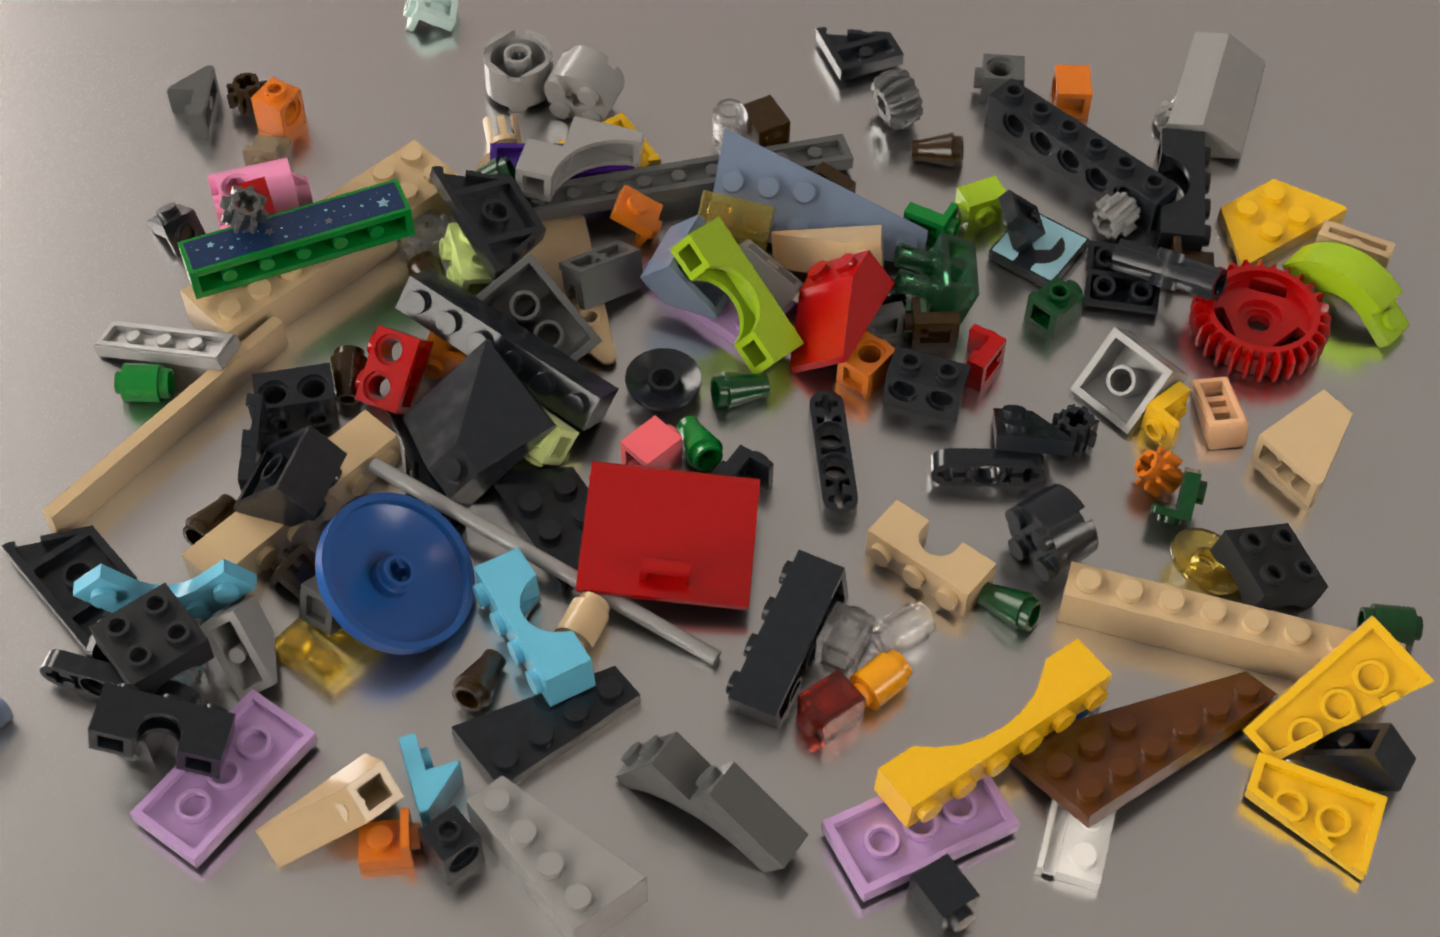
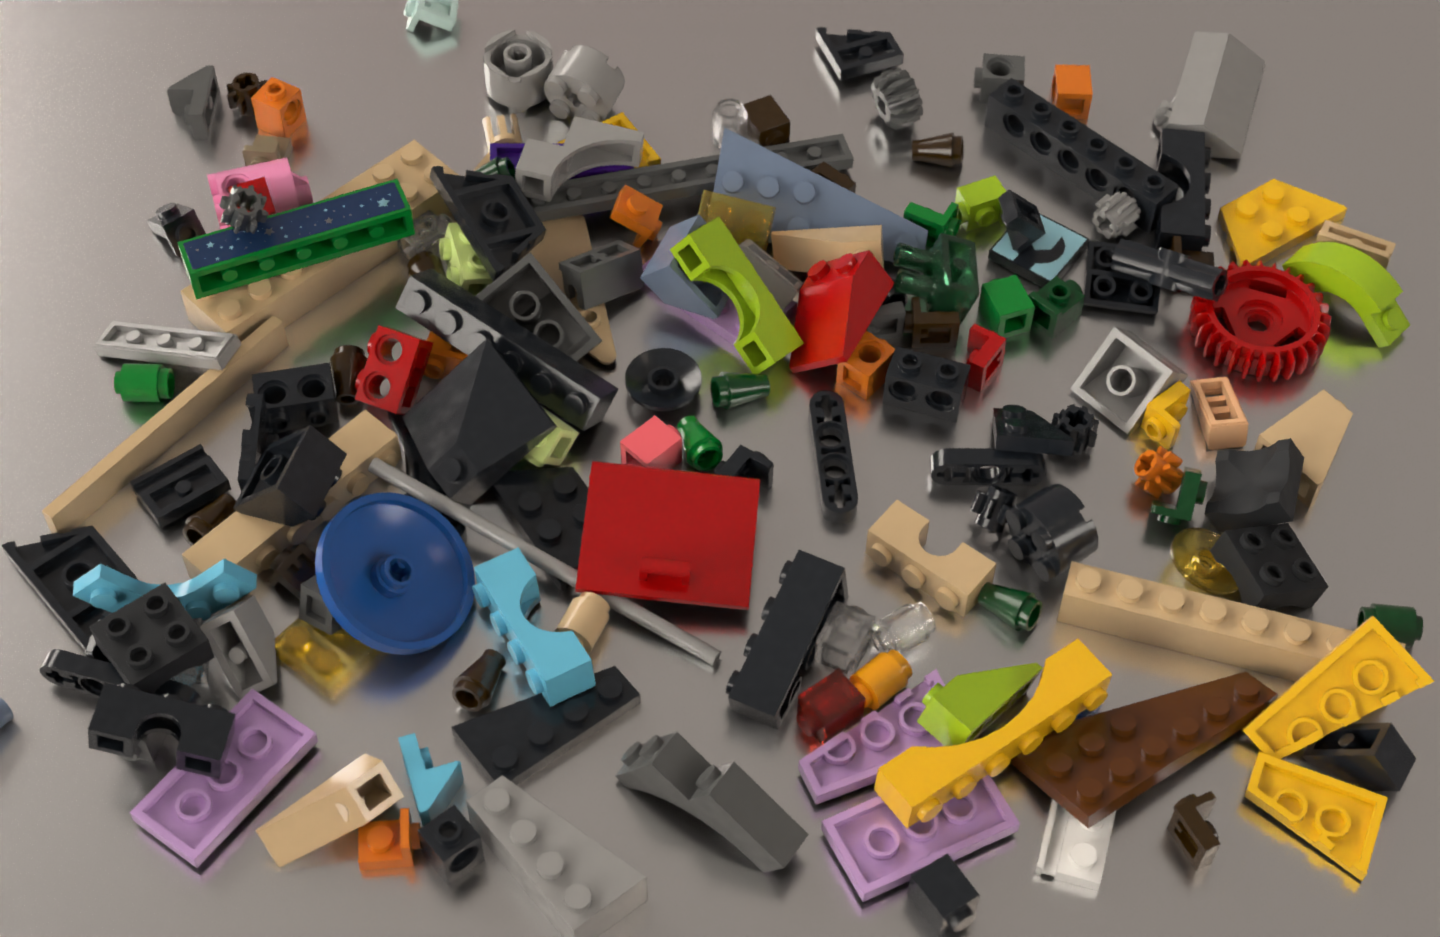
(180, 485): none -> black plate
(854, 757): none -> lavender wing
(974, 702): none -> lime slope
(992, 507): none -> black gear
(1006, 306): none -> green brick
(1193, 833): none -> dark brown bracket
(1255, 486): none -> black brick

